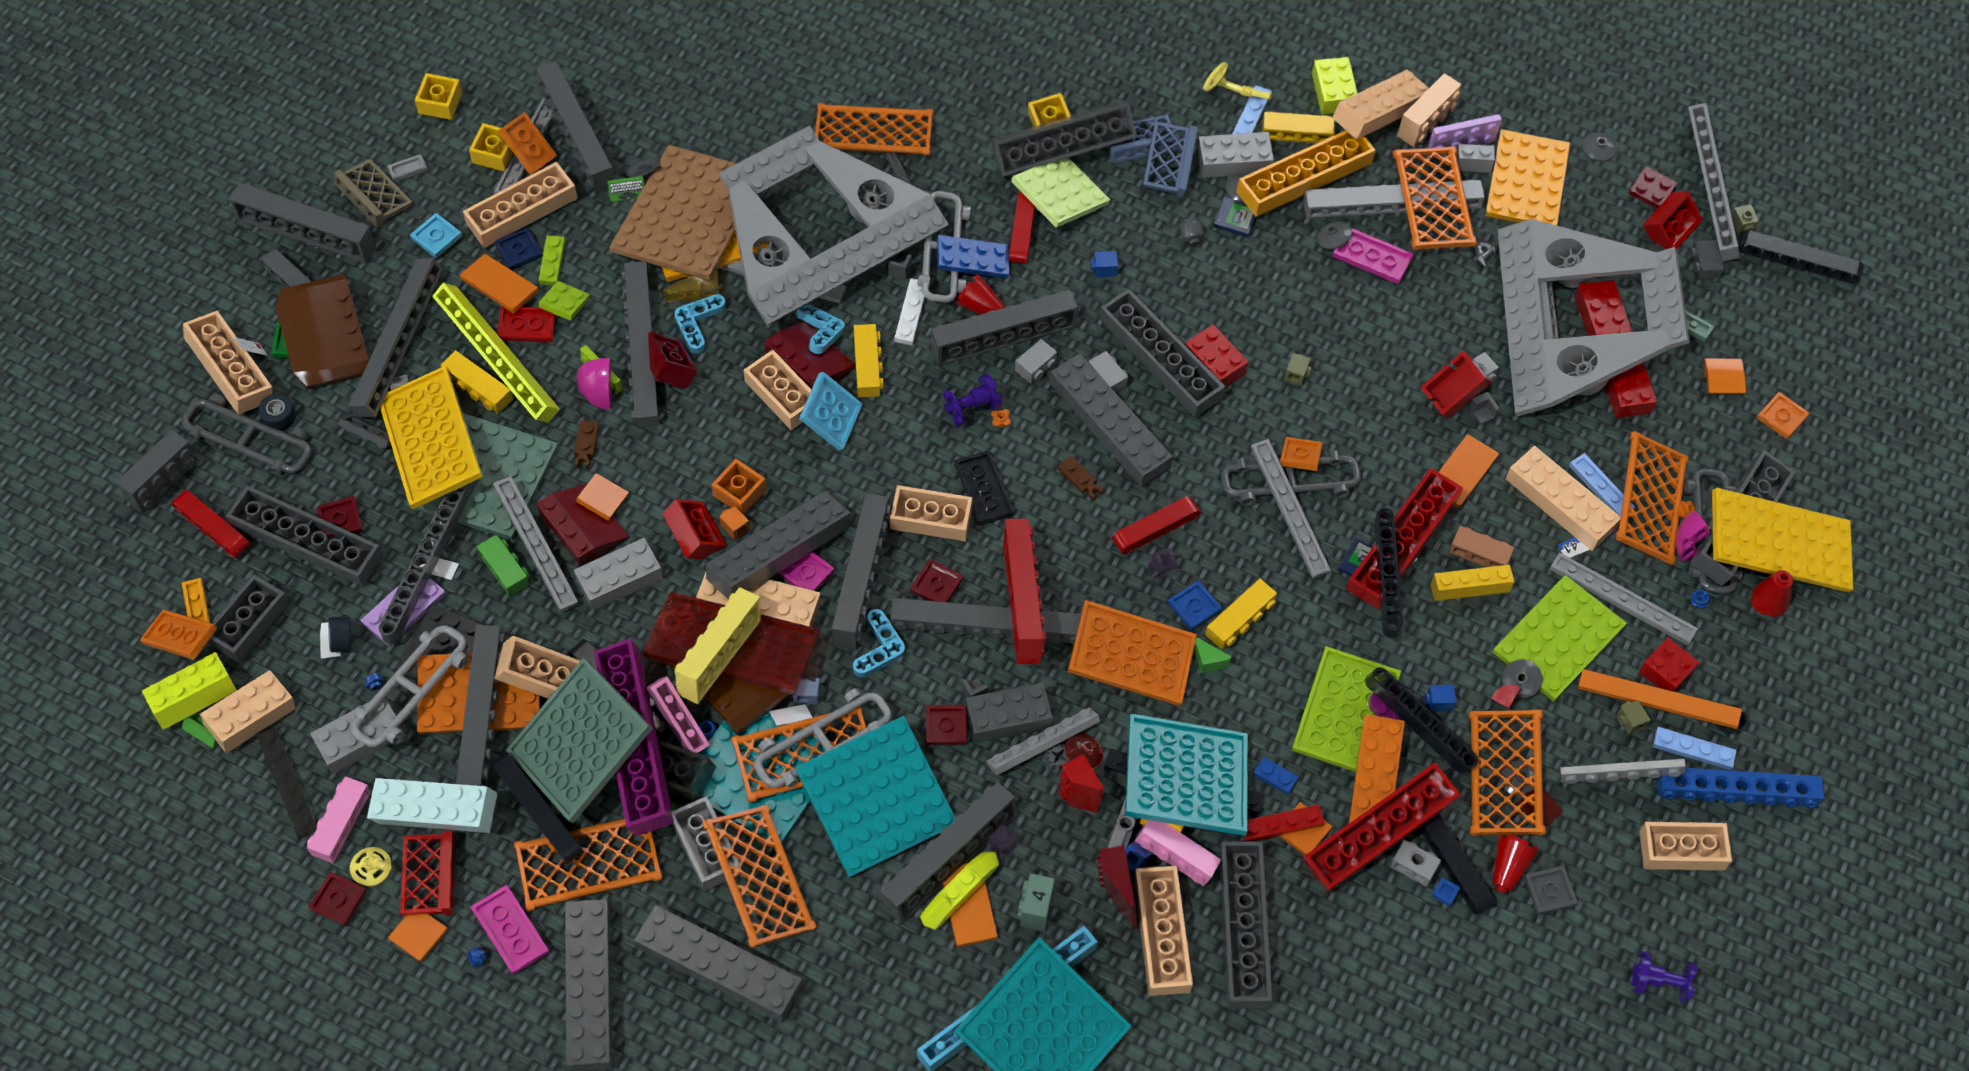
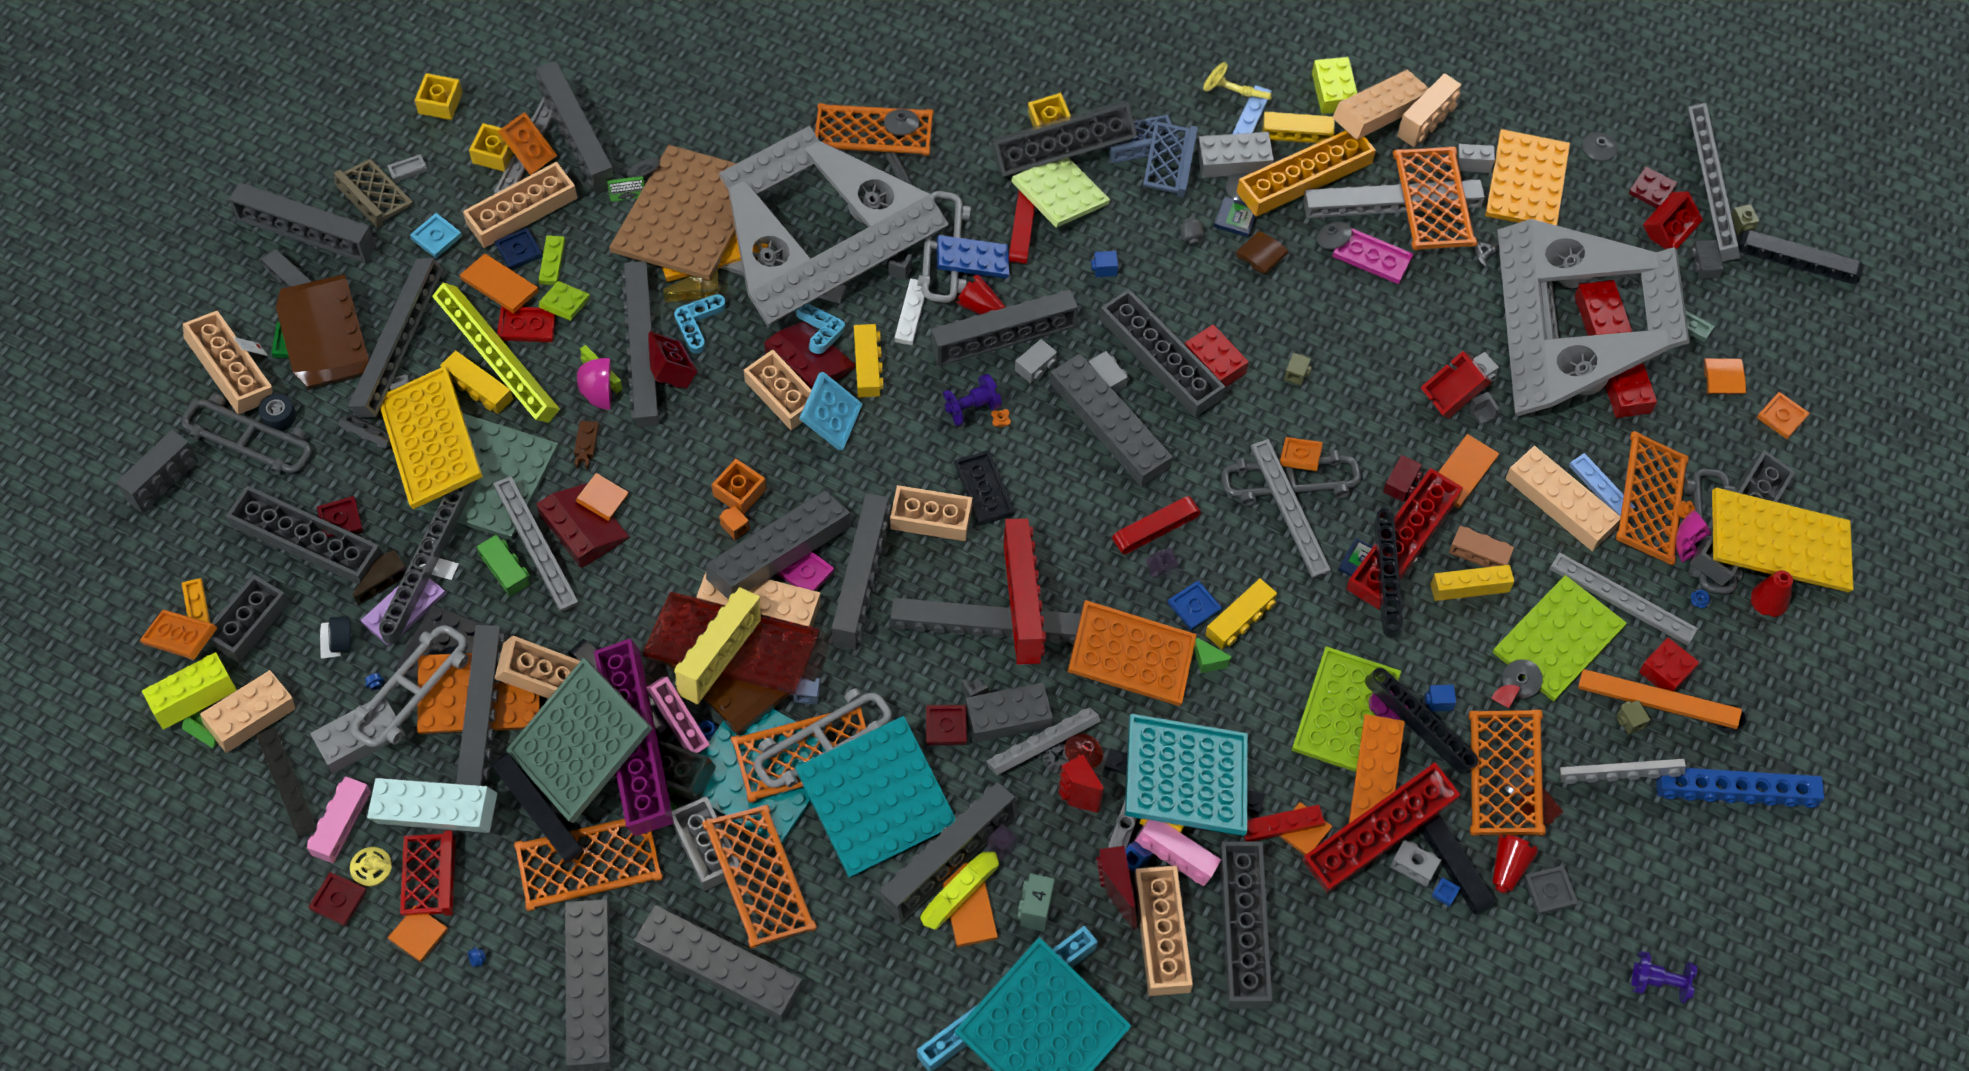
(210, 524): red beam -> none
(383, 574): none -> dark brown slope
(510, 930): dark pink plate -> none
(618, 574): light grey brick -> none
(693, 528): red slope -> none
(790, 714): white sticker -> none
(887, 644): medium azure beam -> none
(901, 122): none -> dark grey dish
(936, 582): dark red plate -> none
(1079, 477): reddish brown plate -> none
(1262, 252): none -> reddish brown slope
(1275, 775): blue plate -> none
(1402, 478): none -> dark red brick
(1468, 132): lavender plate -> none
(1572, 547): sticker -> none
(1685, 846): light nougat brick -> none
(1694, 748): light blue plate -> none

